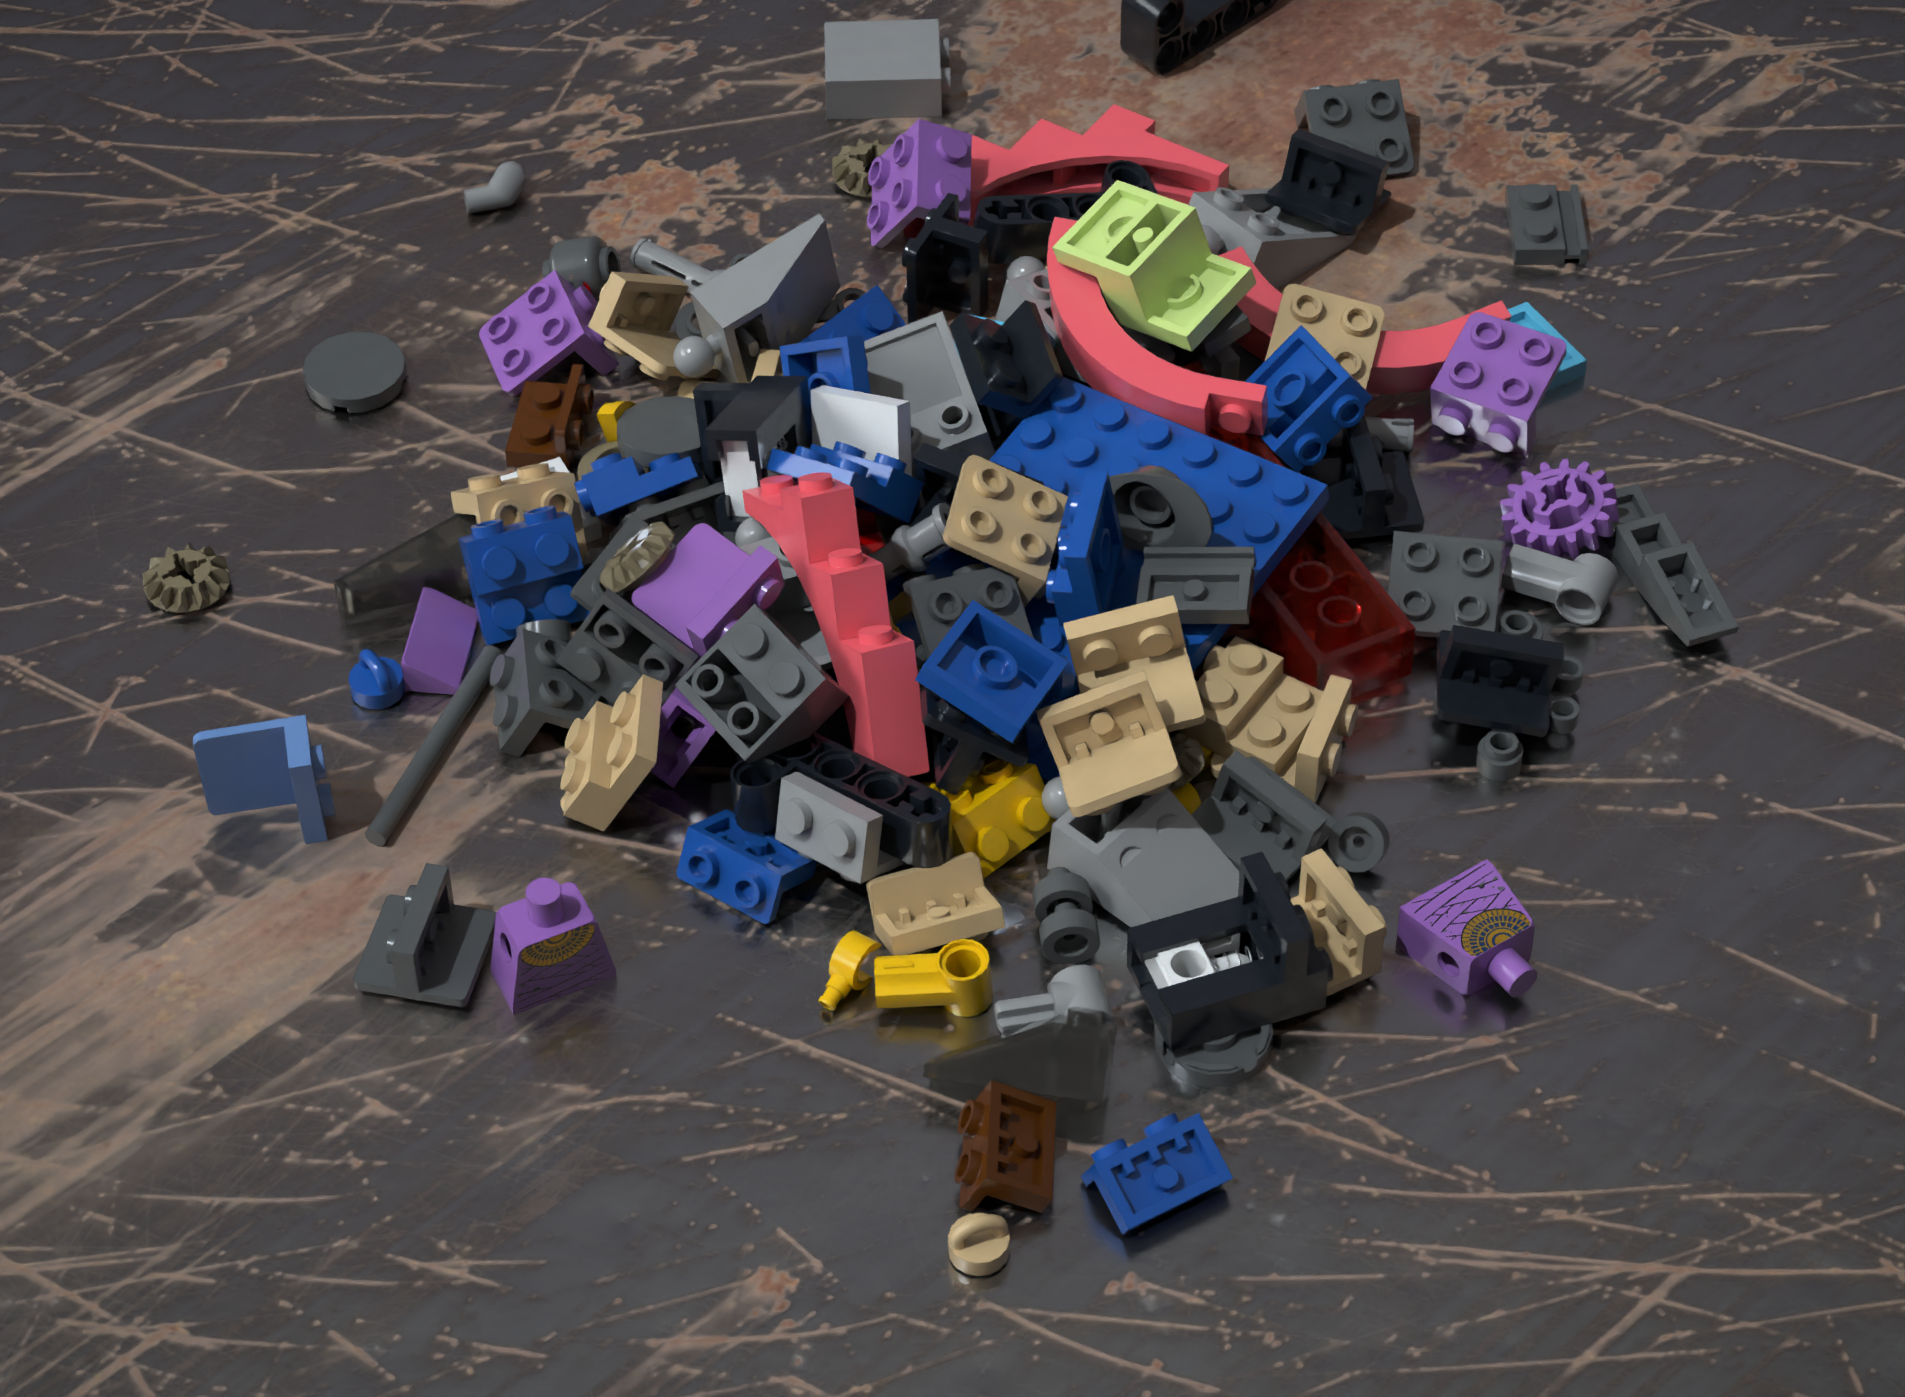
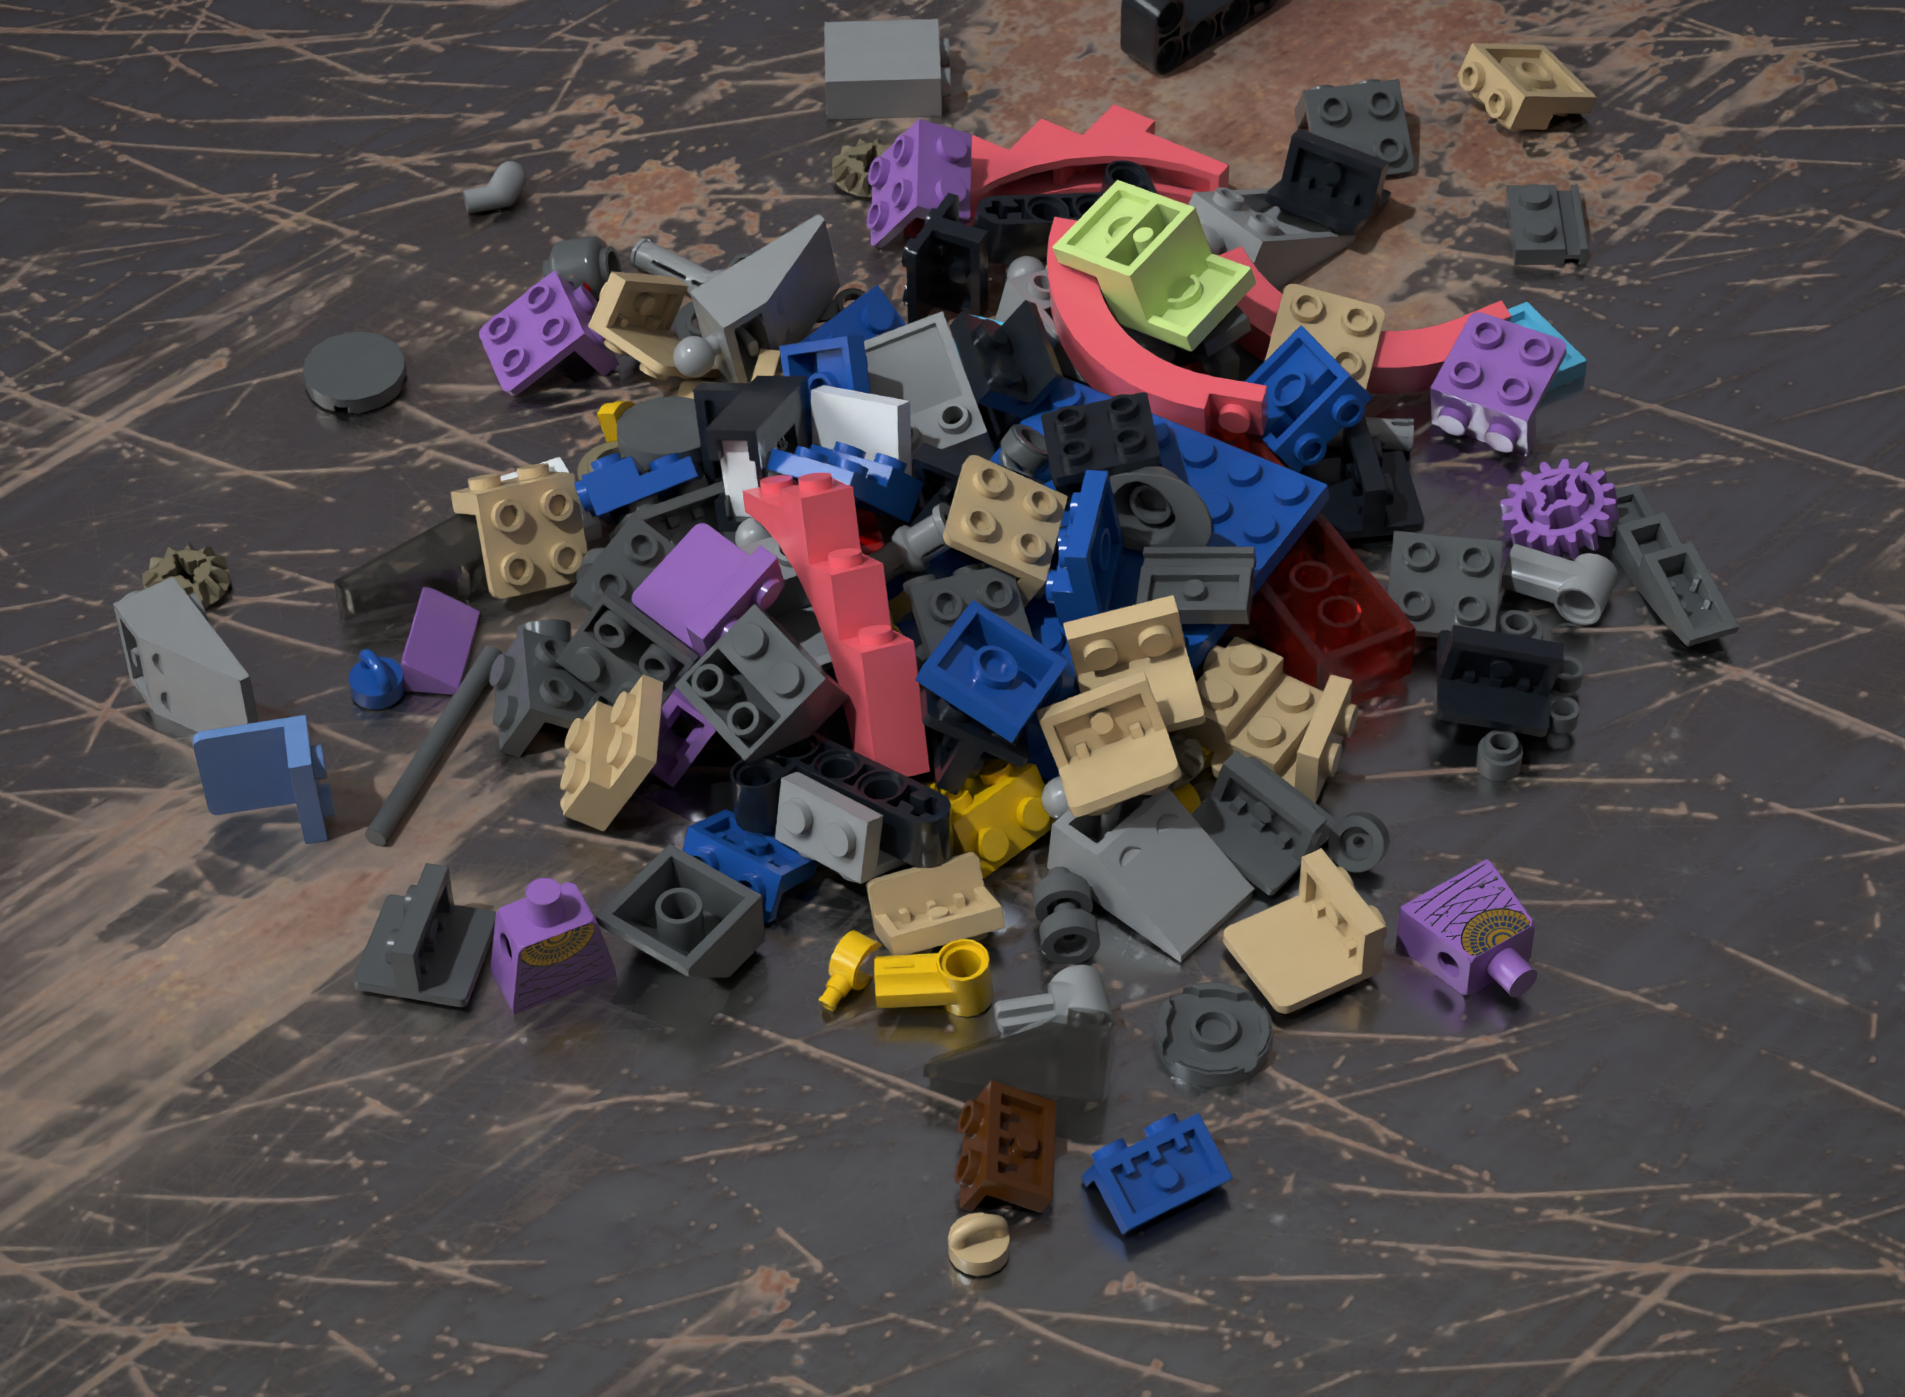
(181, 660): none -> light grey slope
(523, 572): blue plate -> none
(550, 420): reddish brown bracket -> none
(638, 558): dark tan gear -> none
(687, 916): none -> dark grey slope
(1026, 448): none -> dark grey tile
(1100, 436): none -> black bracket
(1230, 962): black brick -> none
(1523, 85): none -> tan plate

